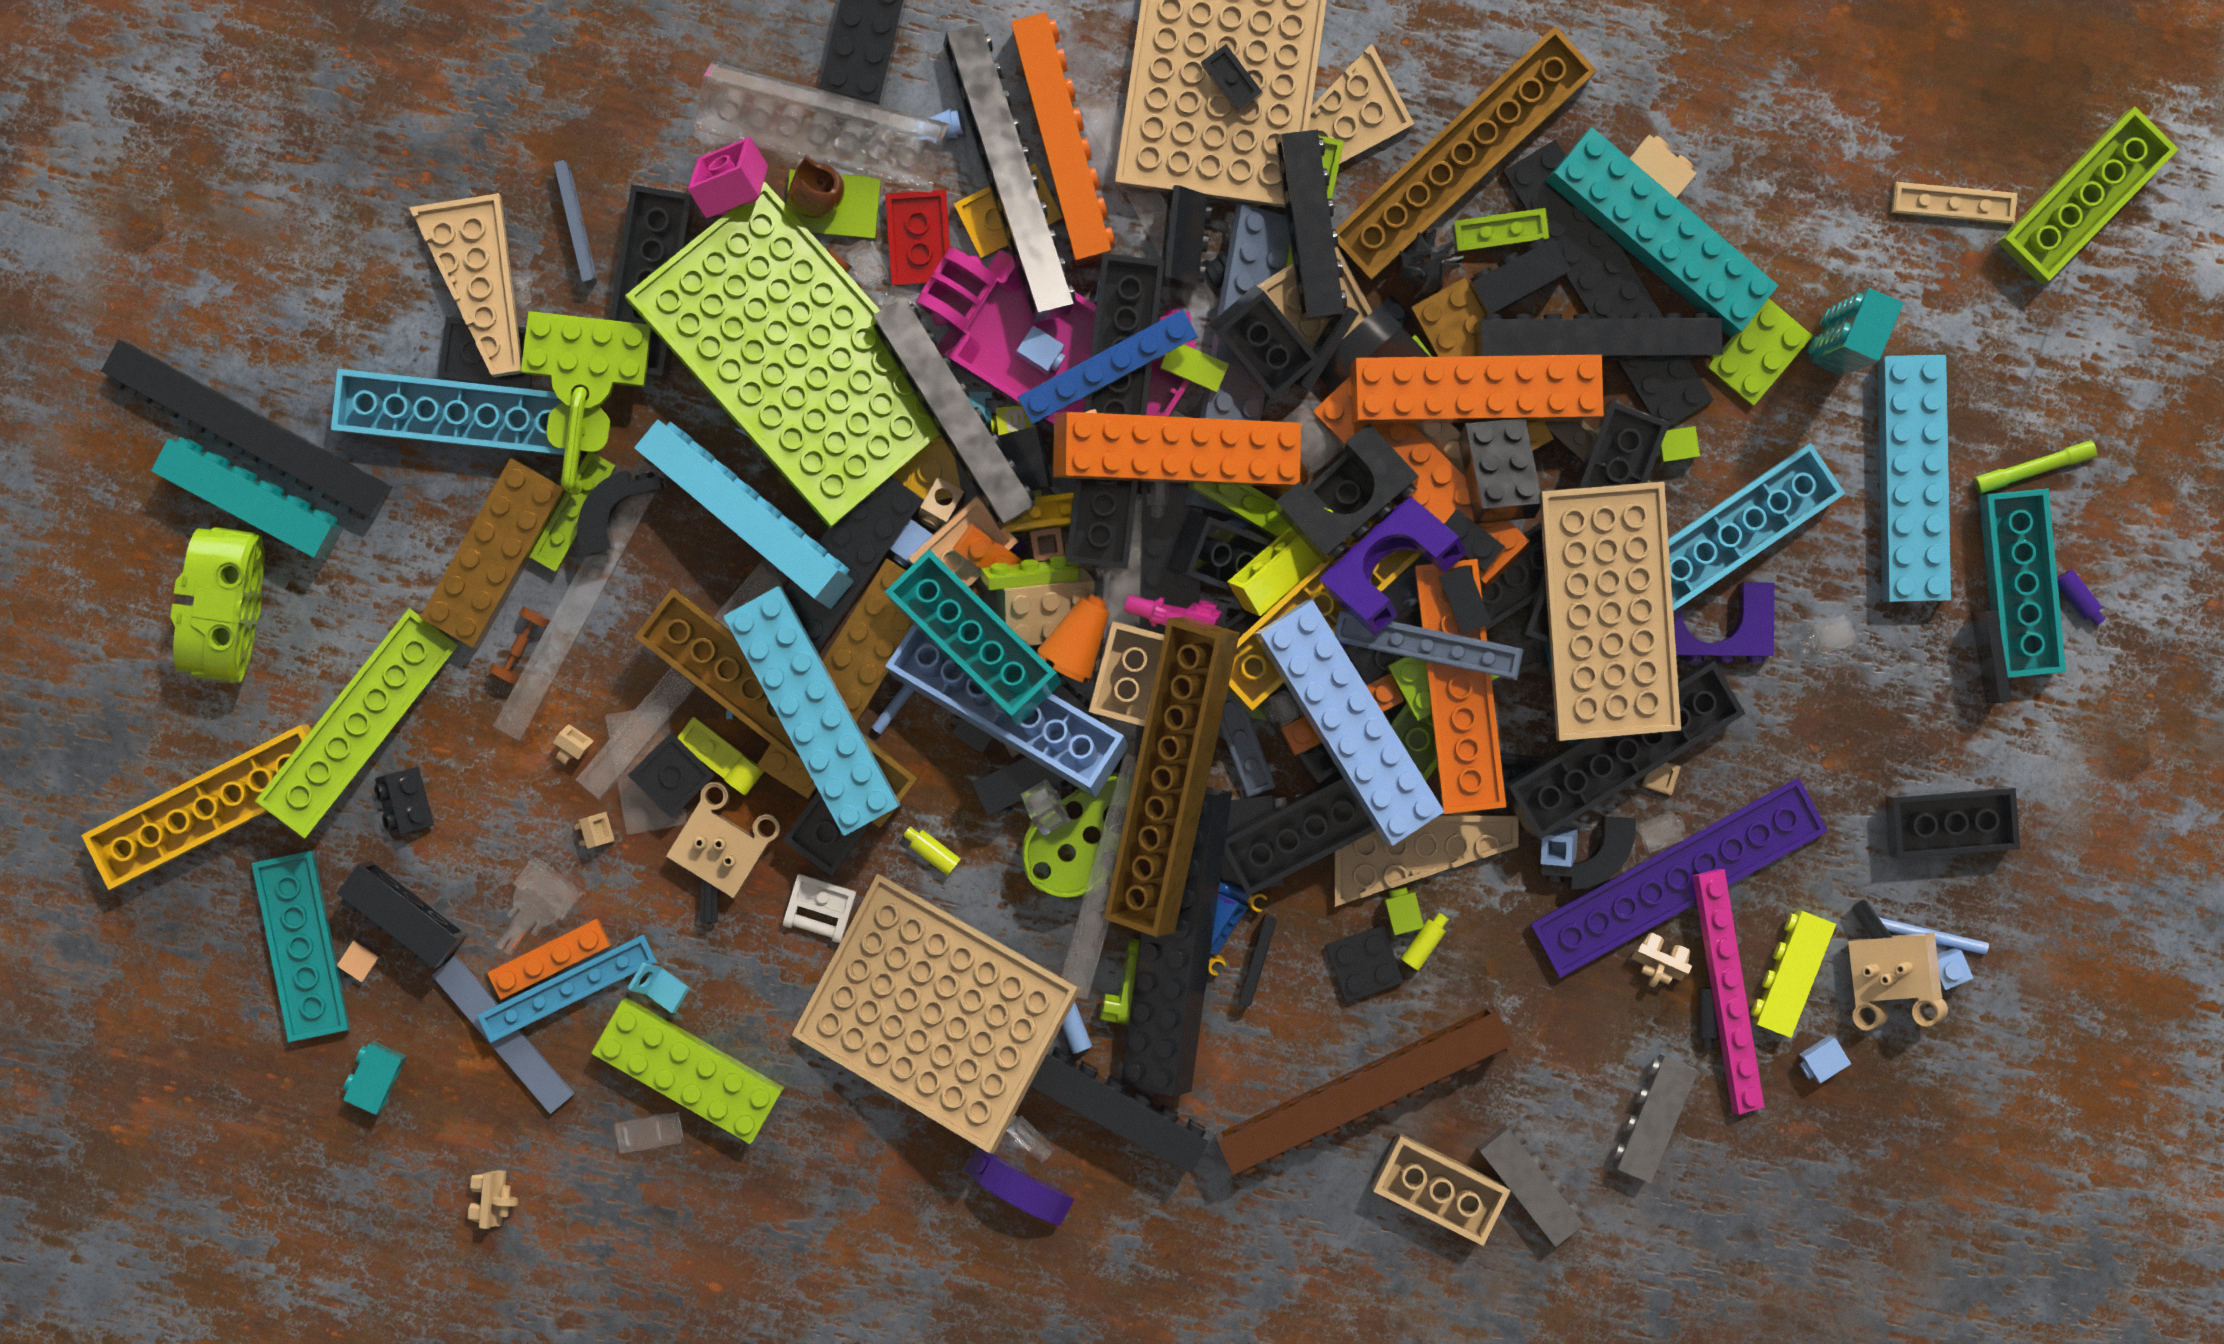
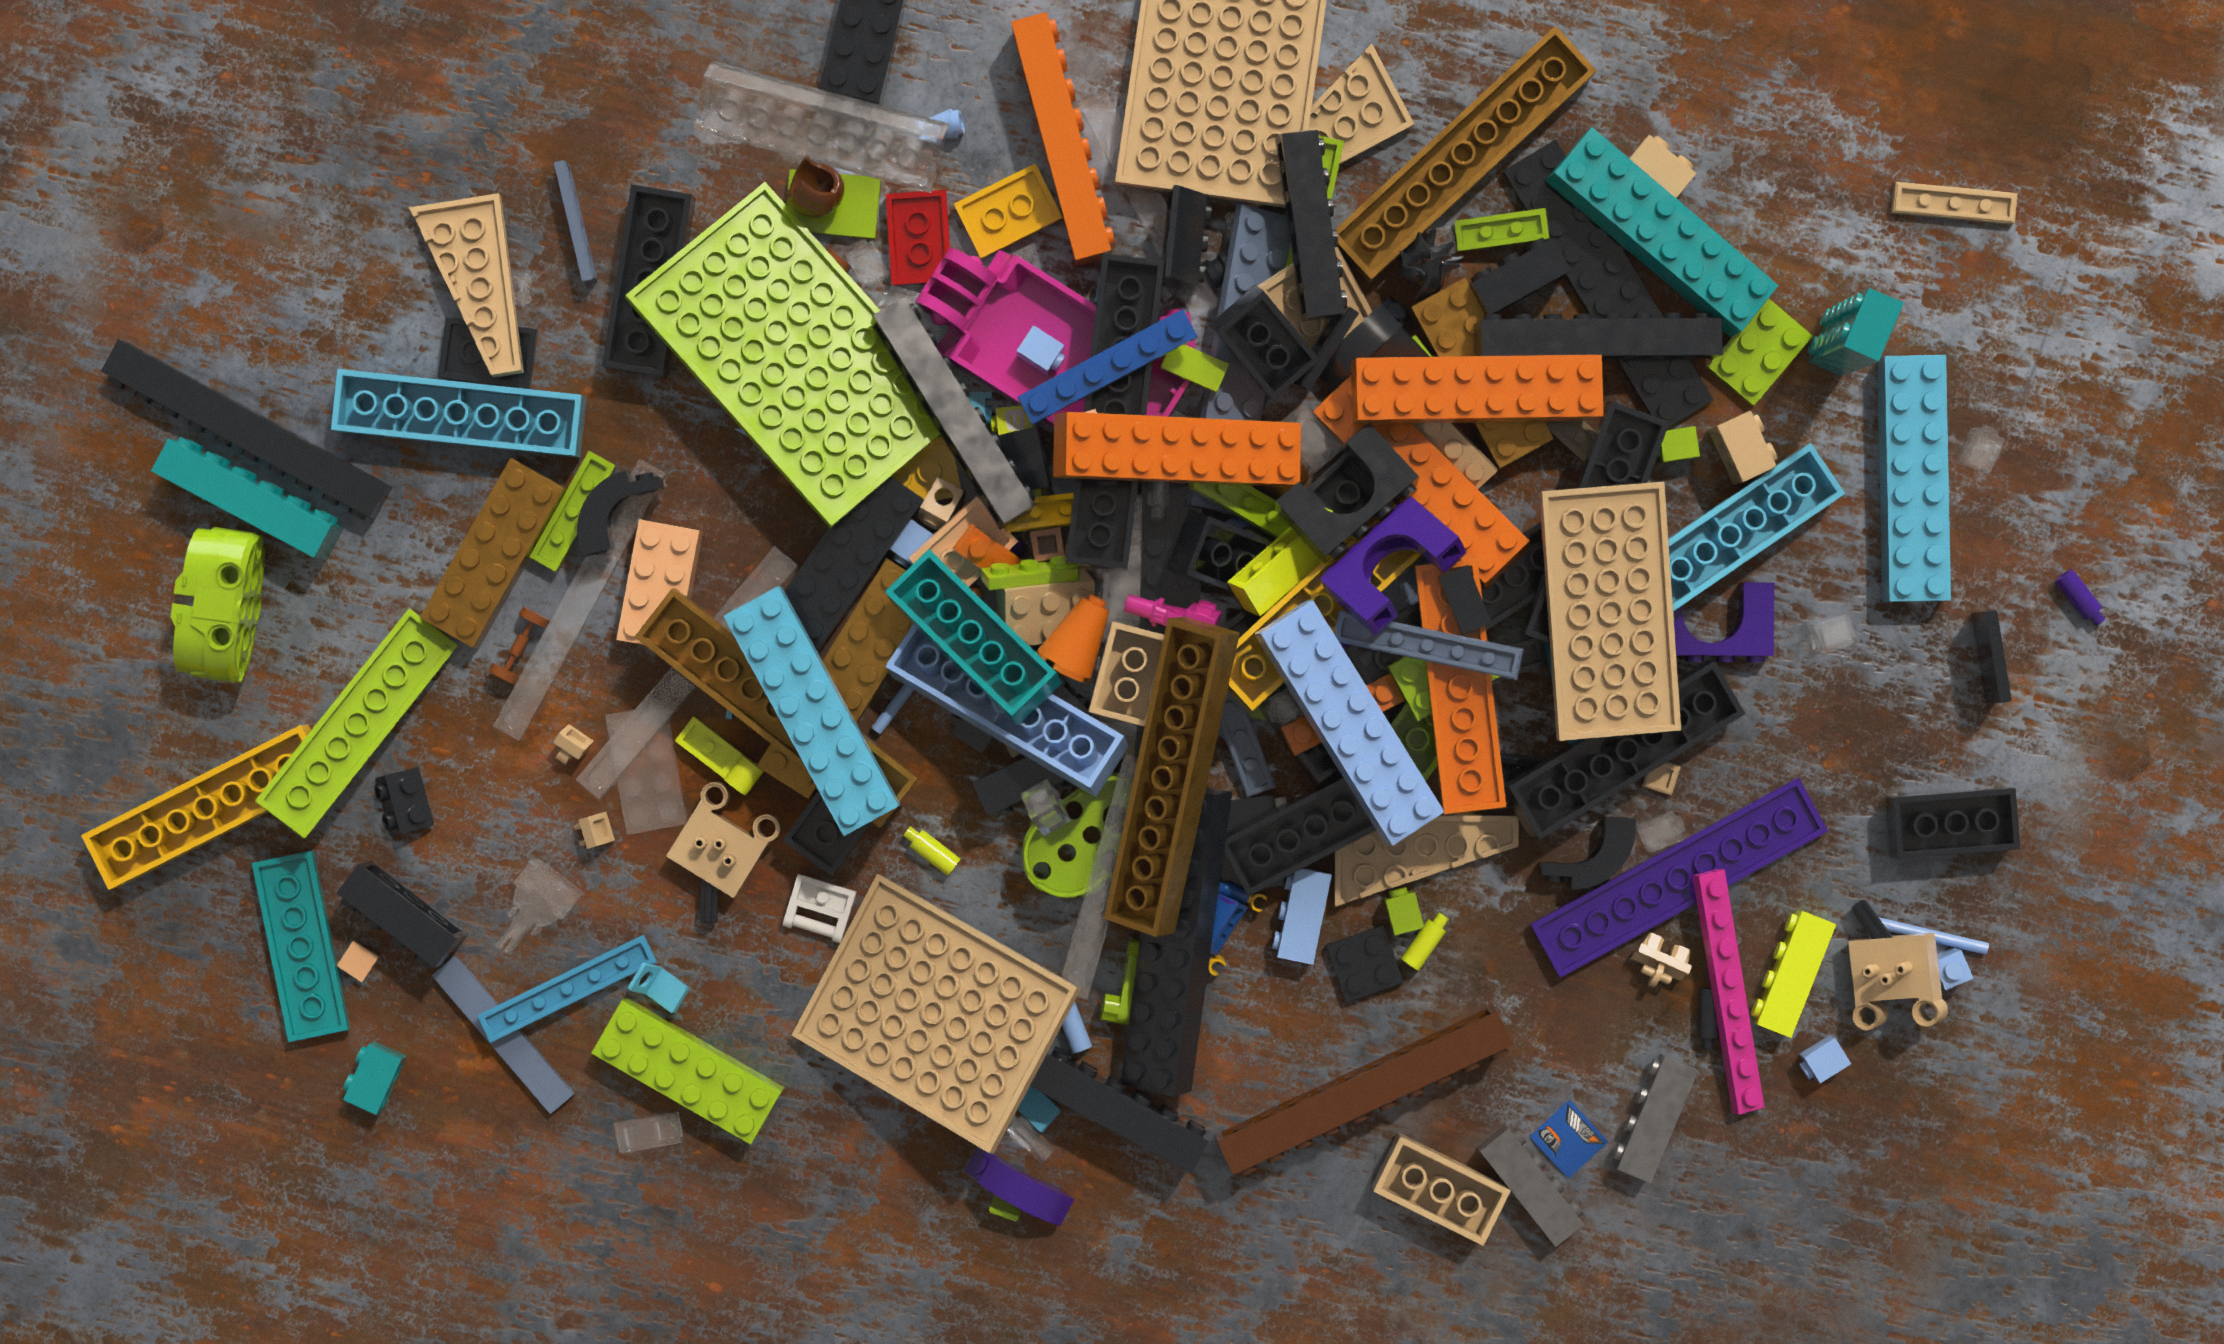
(494, 1199): tan hips -> none
(549, 958): orange plate -> none
(581, 355): lime plate -> none
(660, 561): none -> light nougat brick
(670, 775): black plate -> none
(728, 178): dark pink brick -> none
(745, 512): medium azure brick -> none
(1004, 1209): none -> lime slope
(1008, 173): brick -> none
(1038, 1109): none -> medium azure bracket
(1231, 78): black plate -> none
(1257, 960): black tile -> none
(1302, 915): none -> light blue brick
(1475, 540): black plate -> none
(1500, 470): black brick -> none
(1560, 847): light blue brick -> none
(1568, 1139): none -> blue sticker
(1743, 447): none -> tan brick
(1981, 449): none -> clear brick
(2002, 477): lime piece -> none
(2023, 580): teal brick -> none
(2087, 195): lime brick -> none

